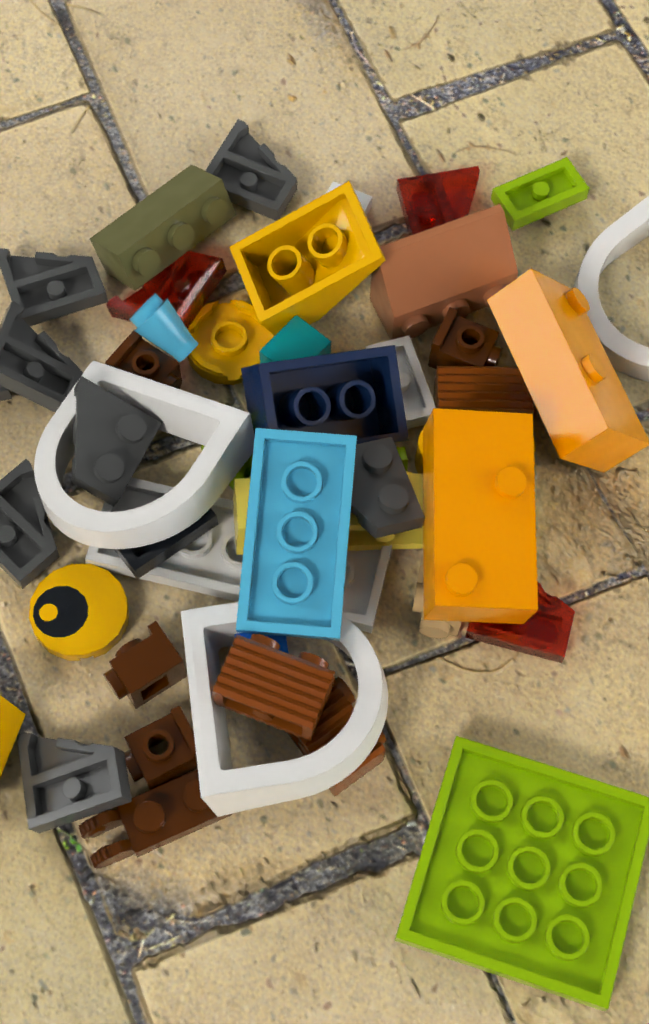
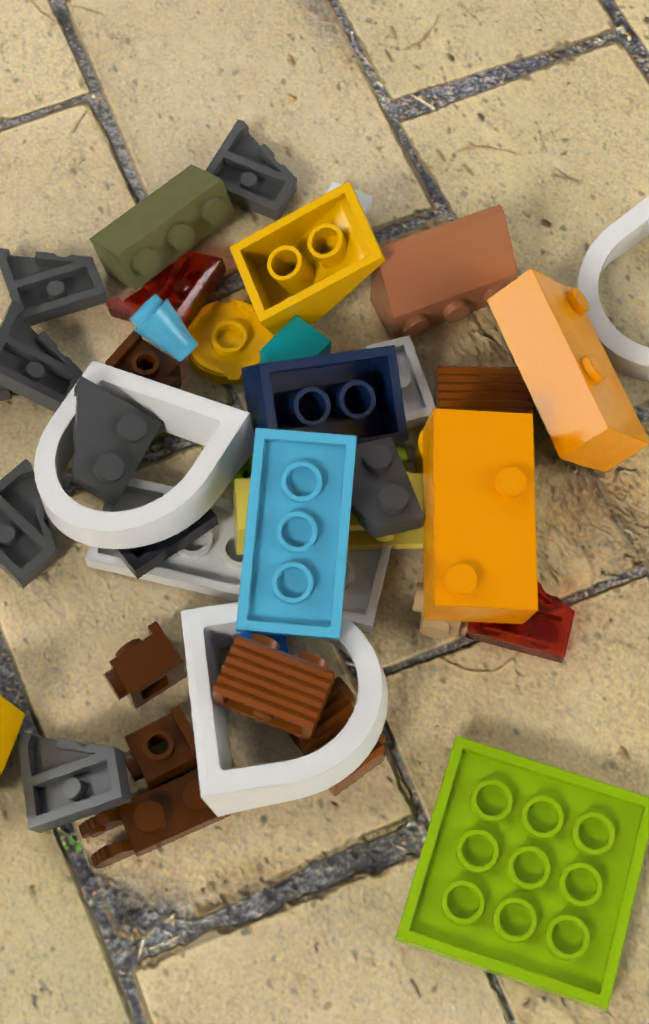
(79, 612): yellow tile -> none
(437, 197): clear red wing -> none
(464, 343): reddish brown brick -> none
(540, 193): lime plate -> none

